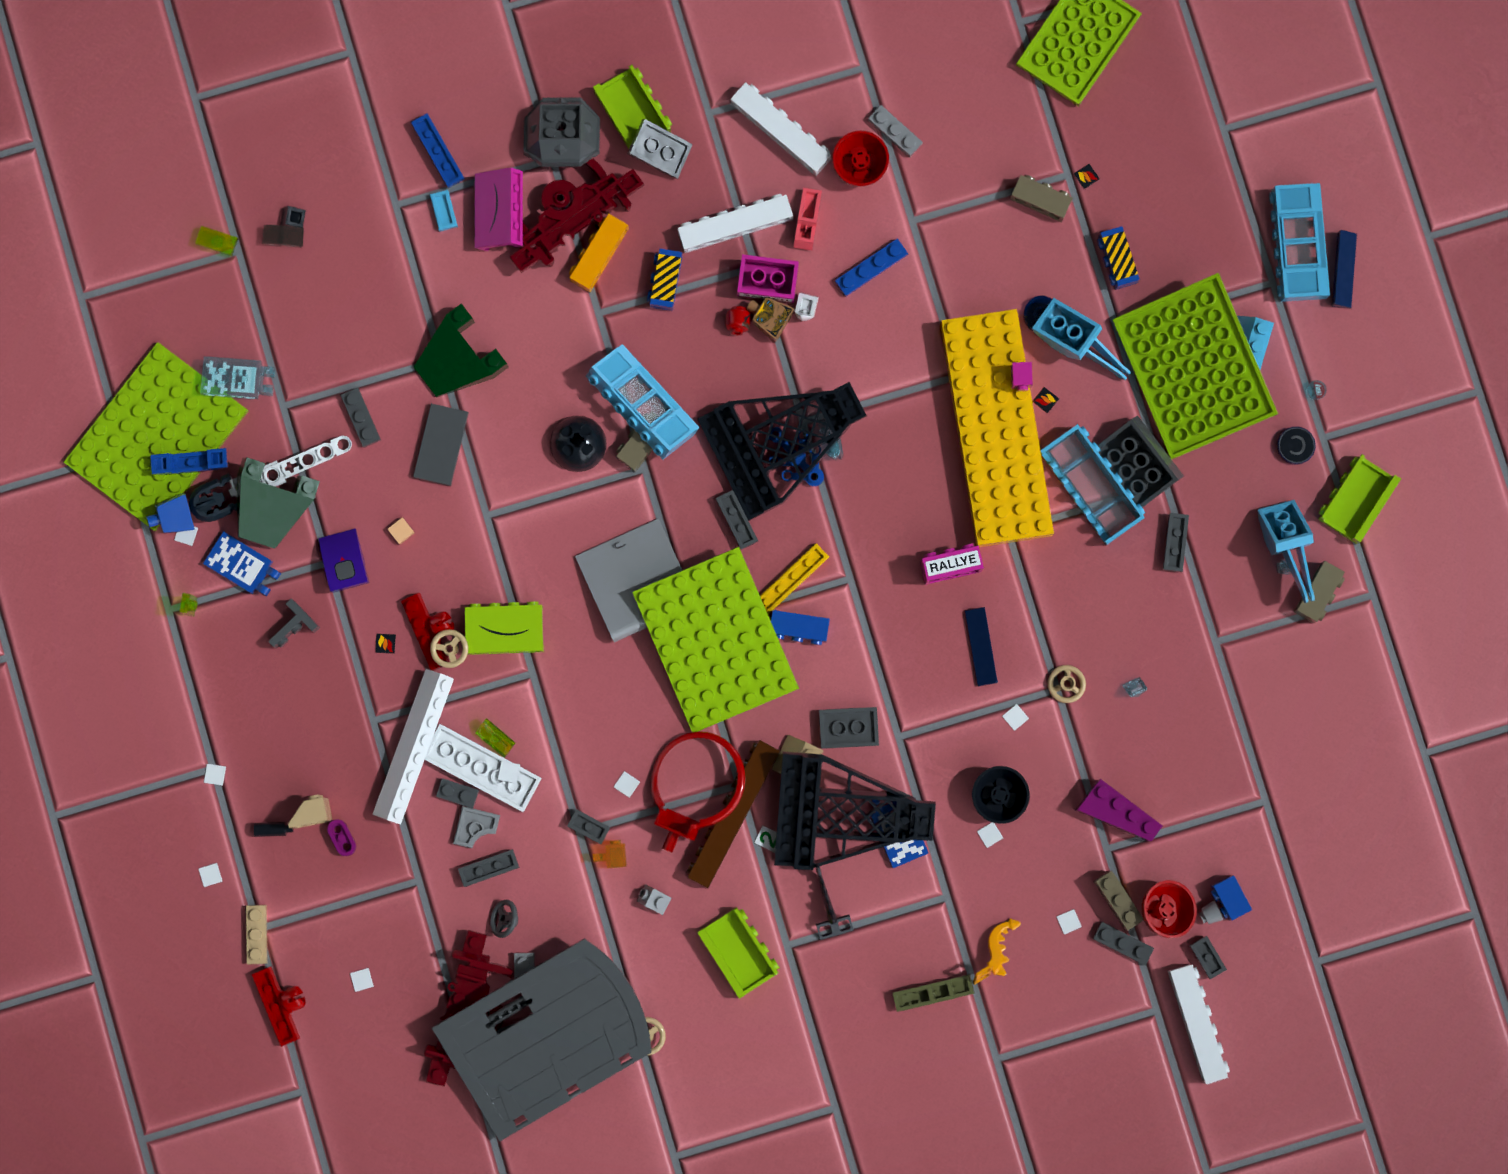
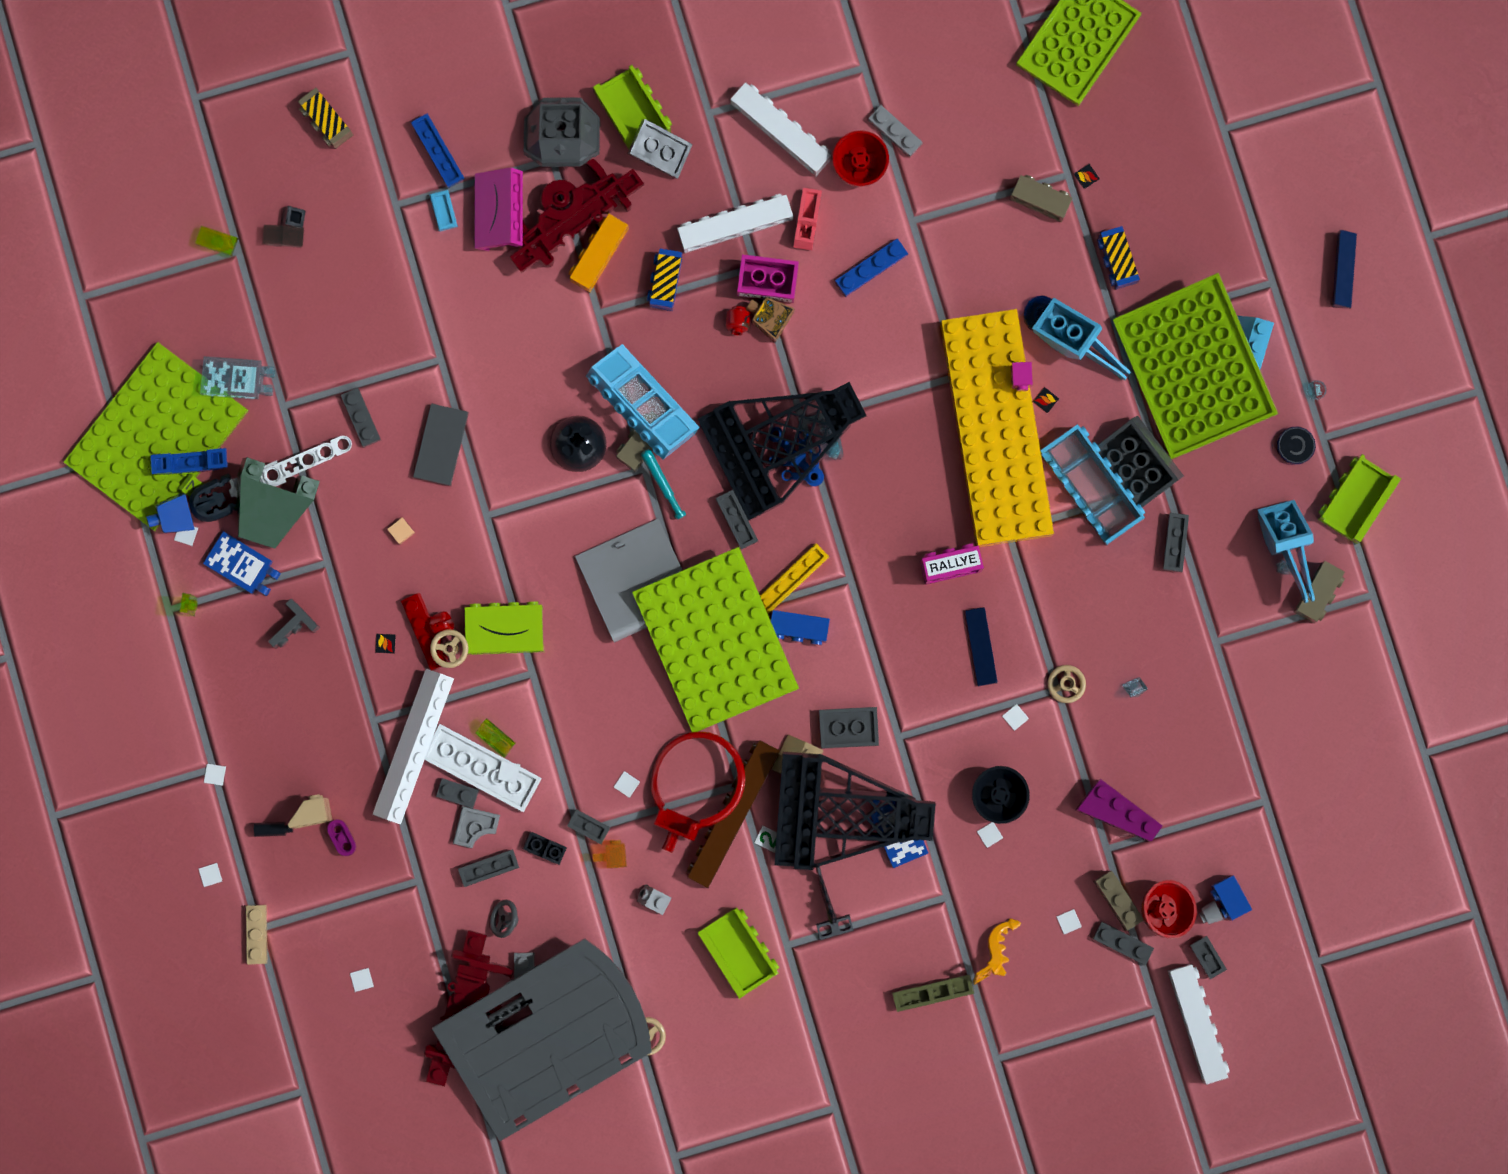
(190, 484): none -> lime tile
(279, 1005): red plate -> none
(324, 118): none -> brick
(343, 560): dark purple slope -> none
(449, 360): dark green wedge -> none
(544, 848): none -> black slope
(654, 468): none -> teal piece
(806, 306): white plate -> none
(1299, 242): medium azure window -> none

